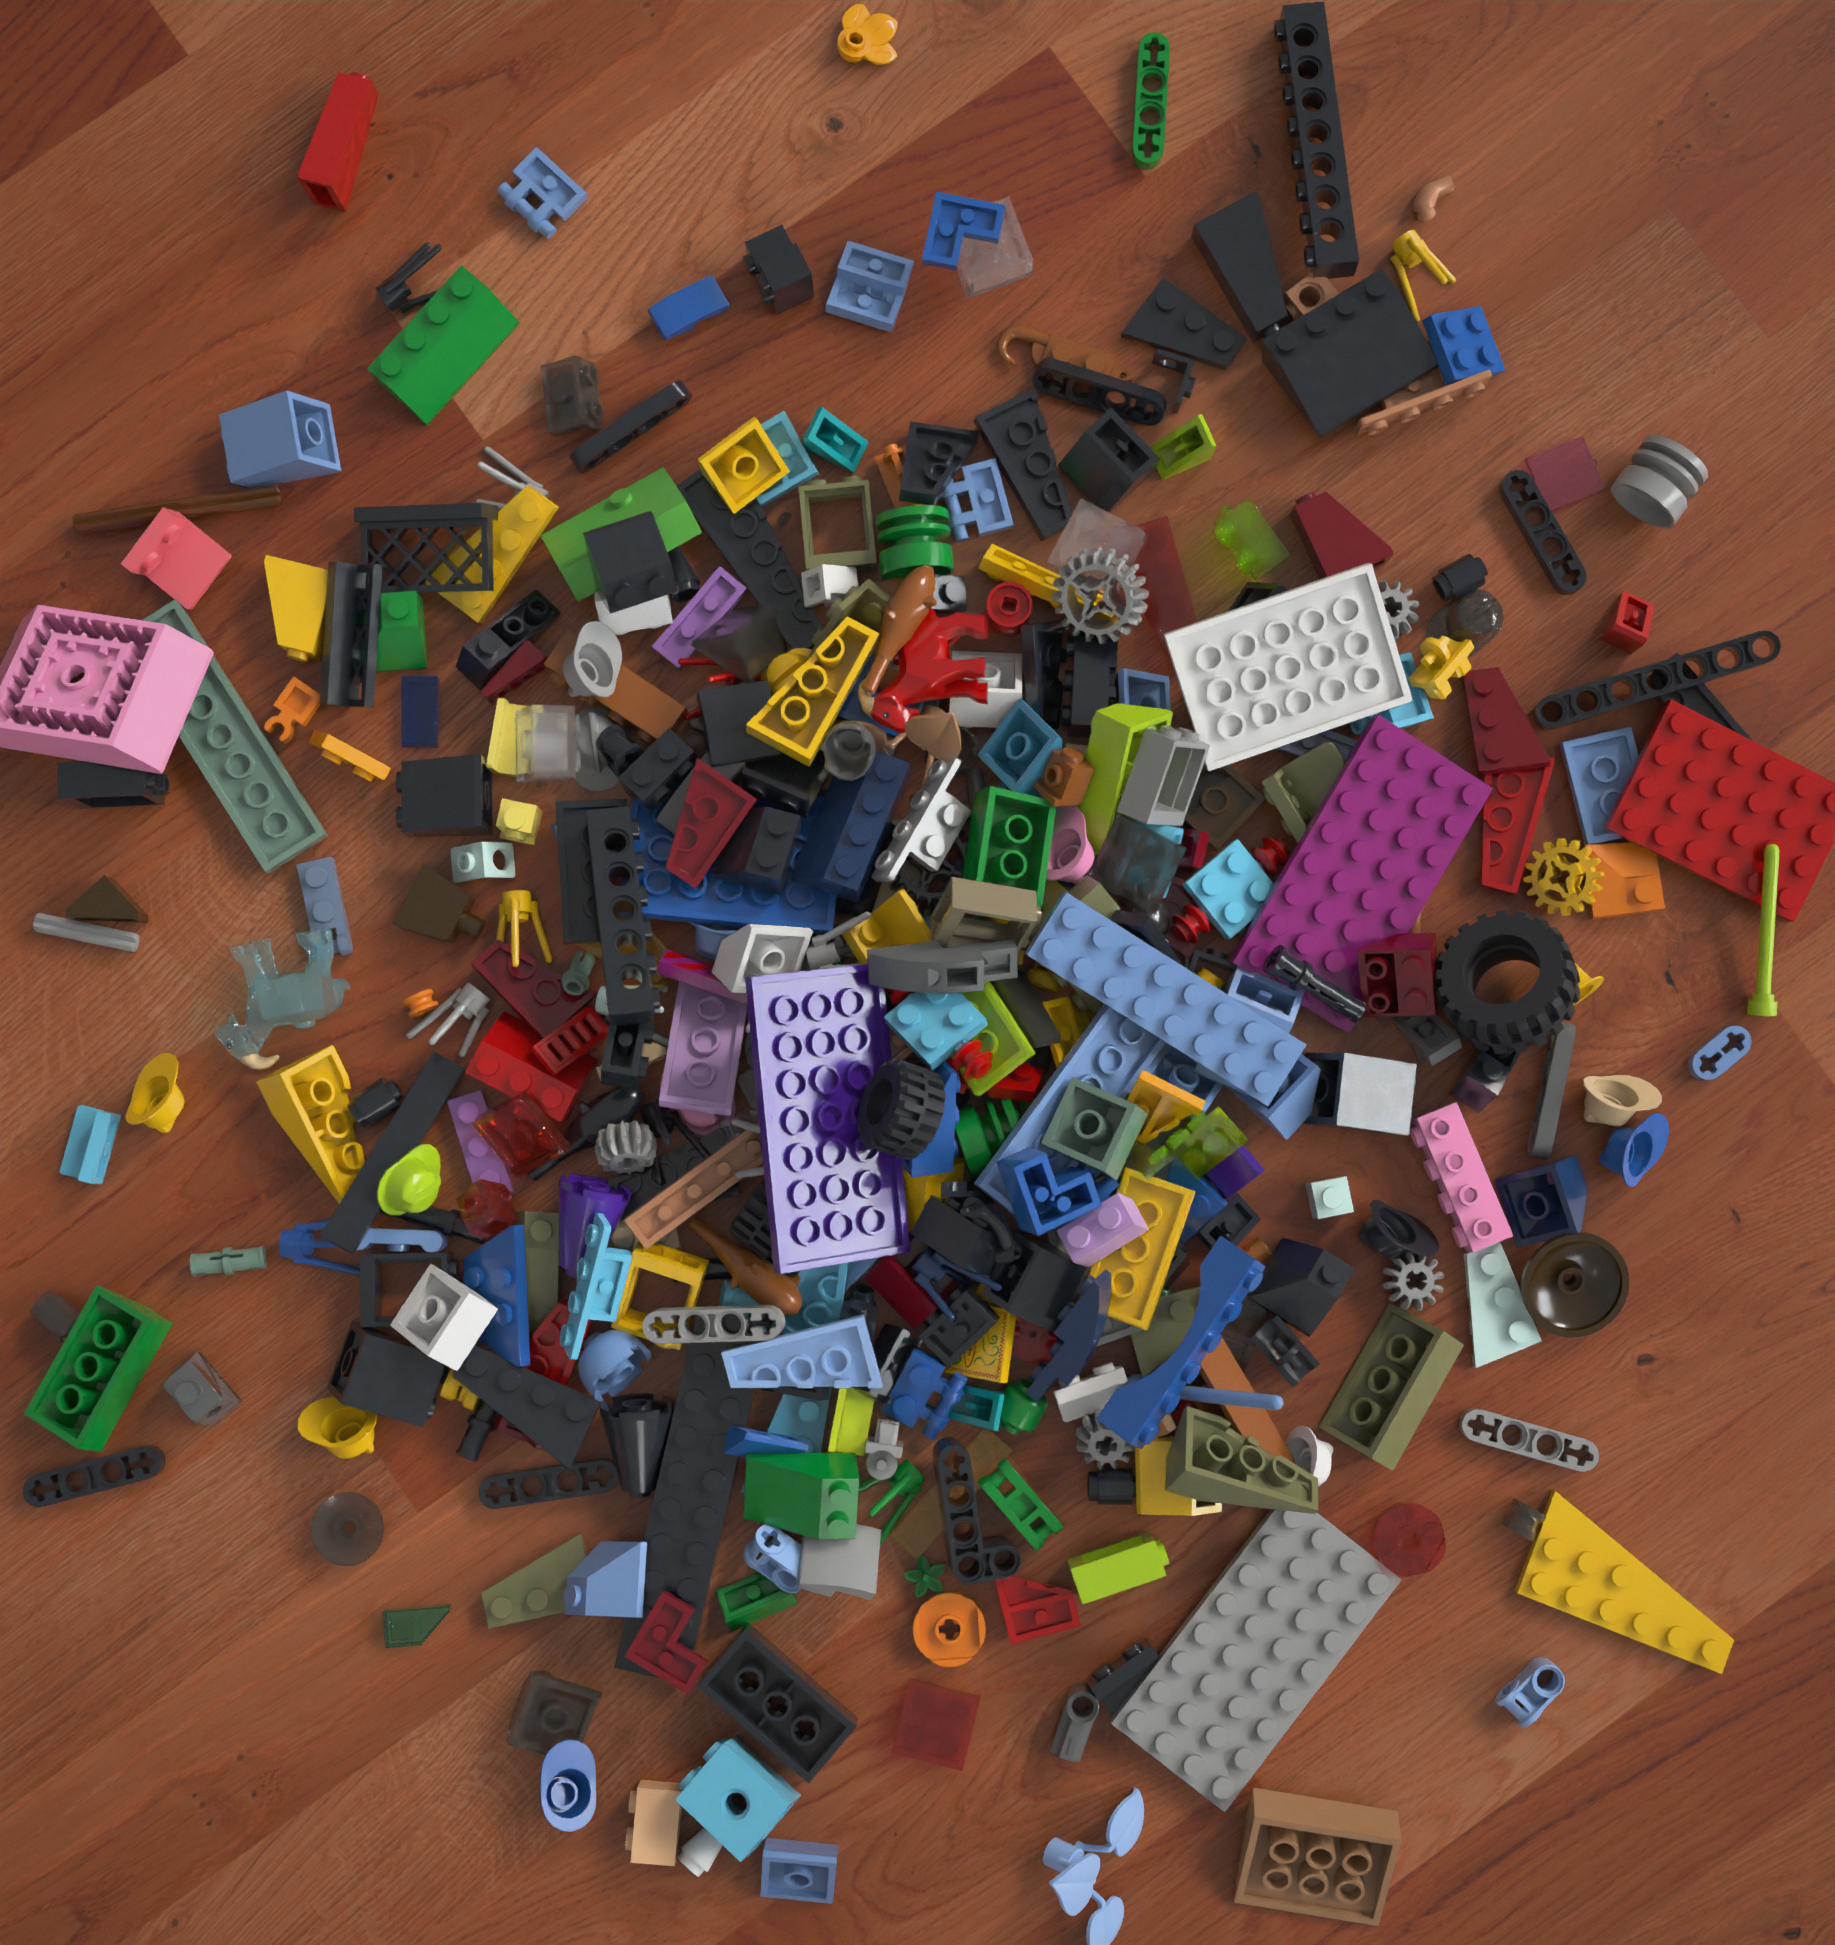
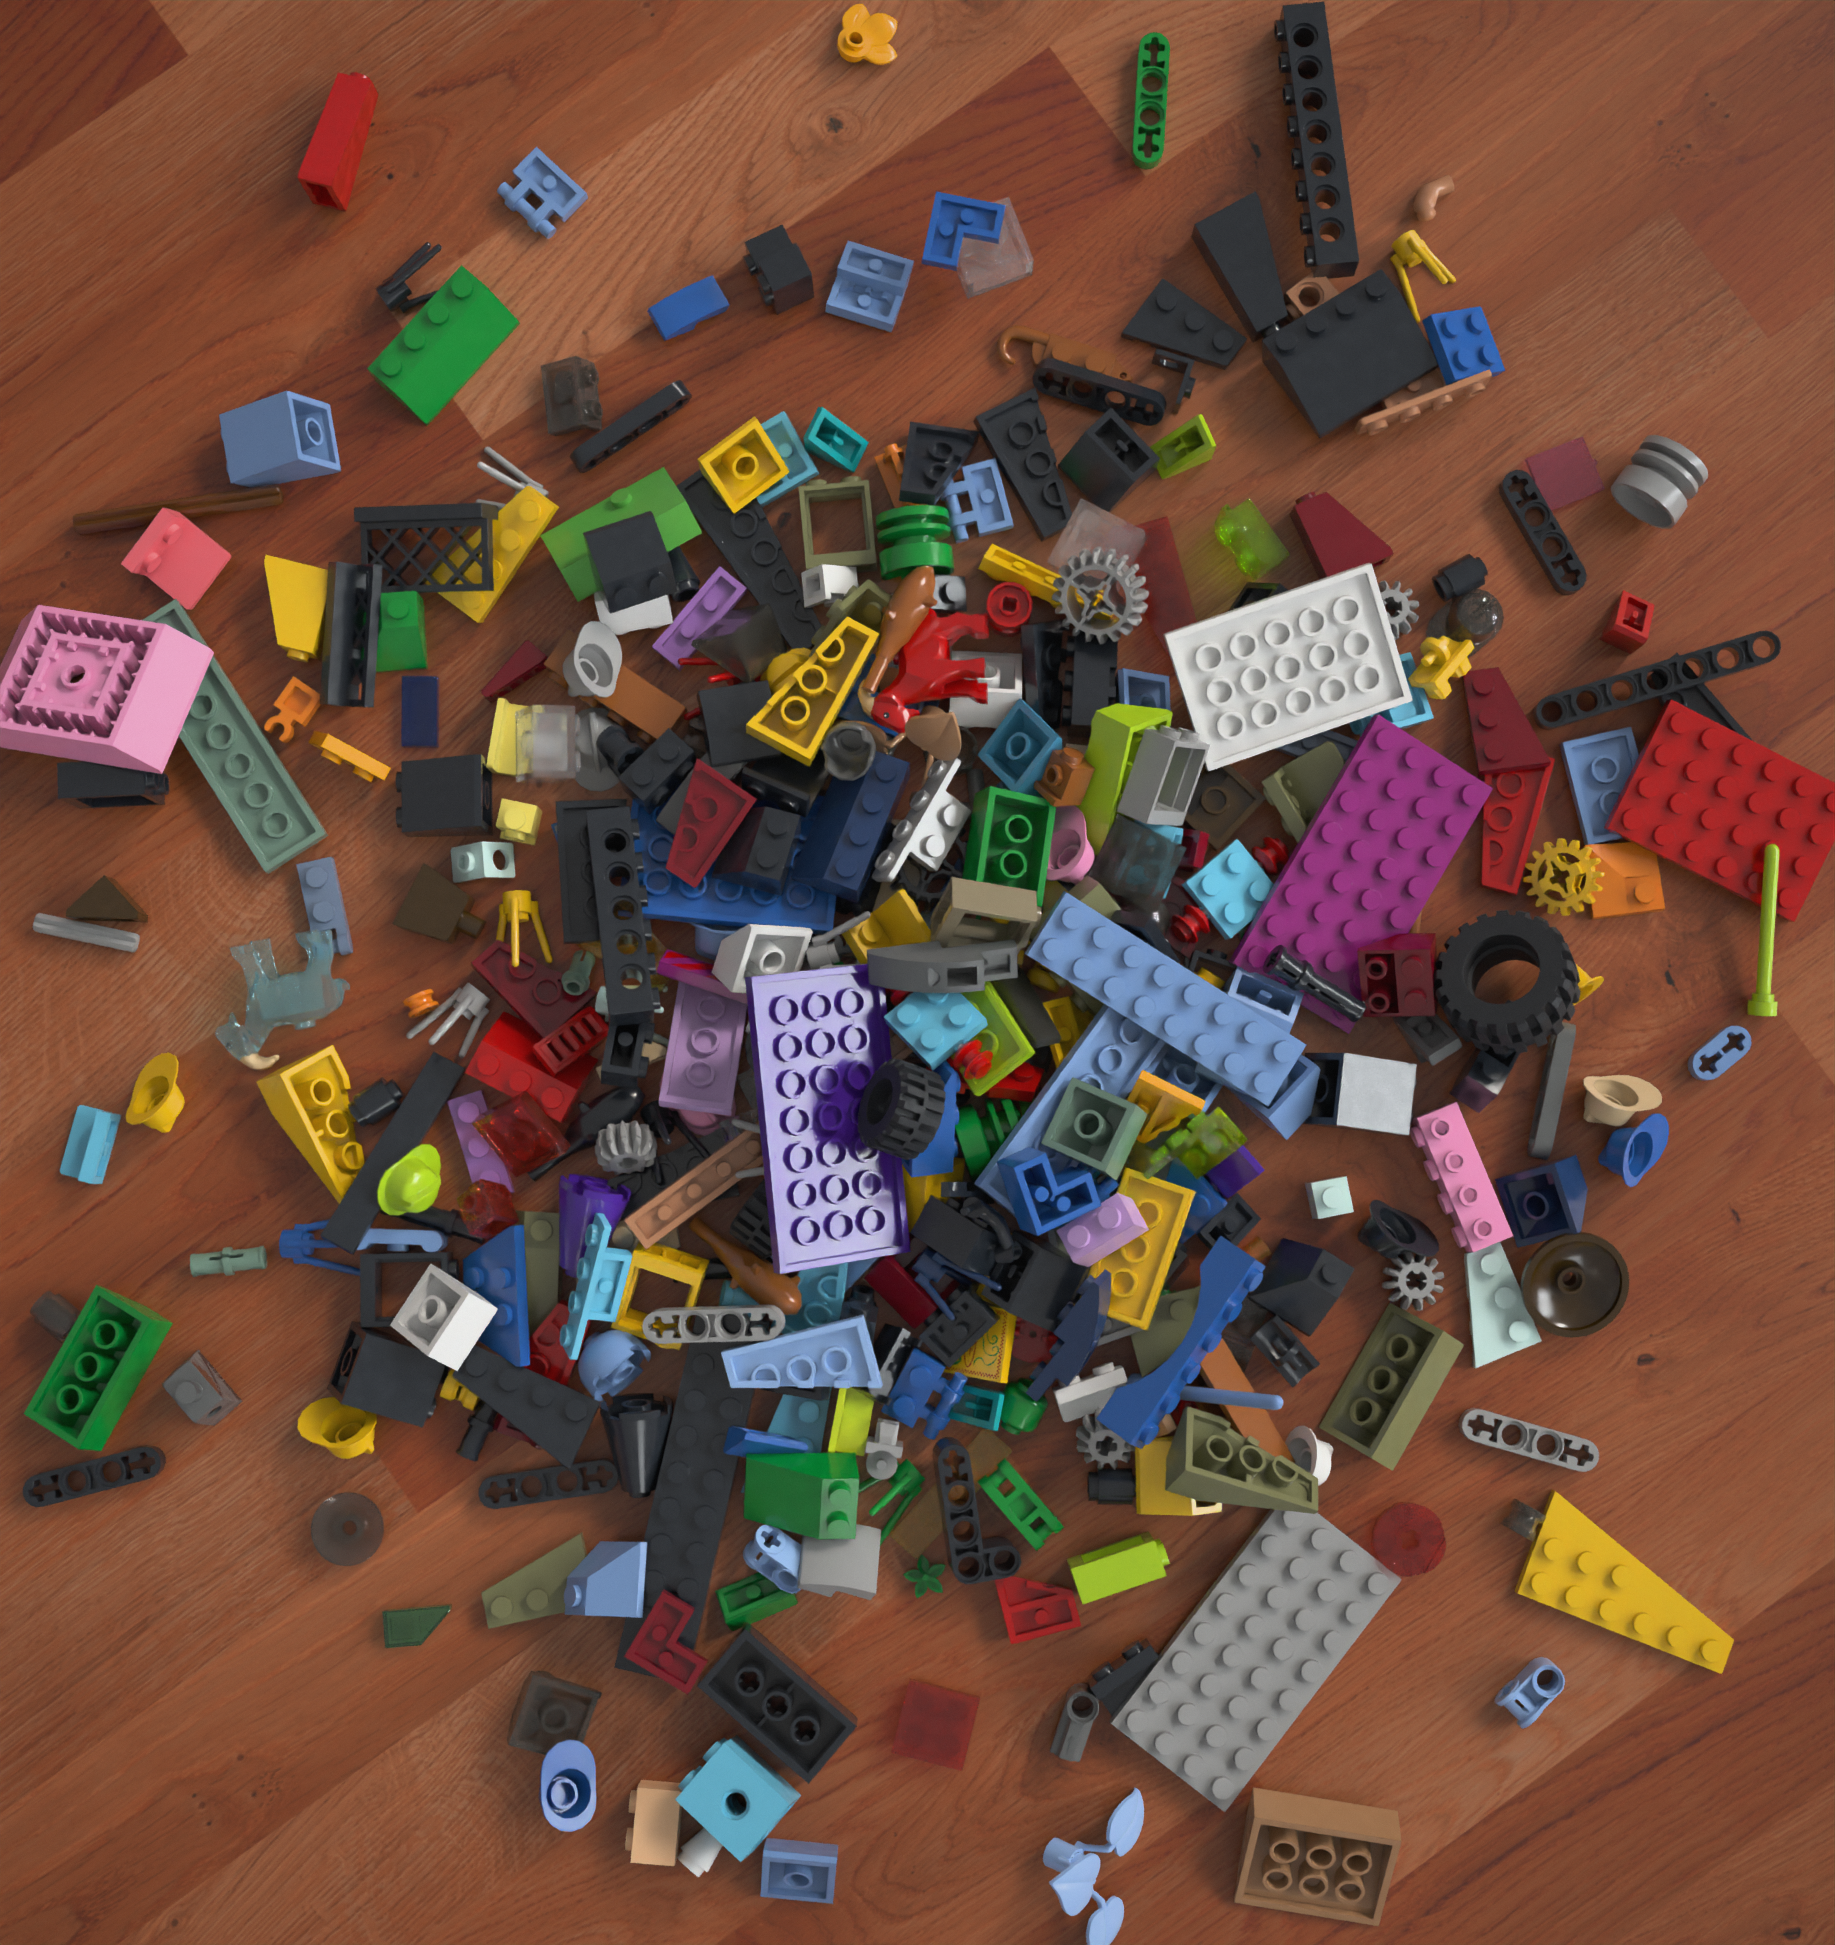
(496, 643): black slope -> none
(933, 1614): orange plate -> none

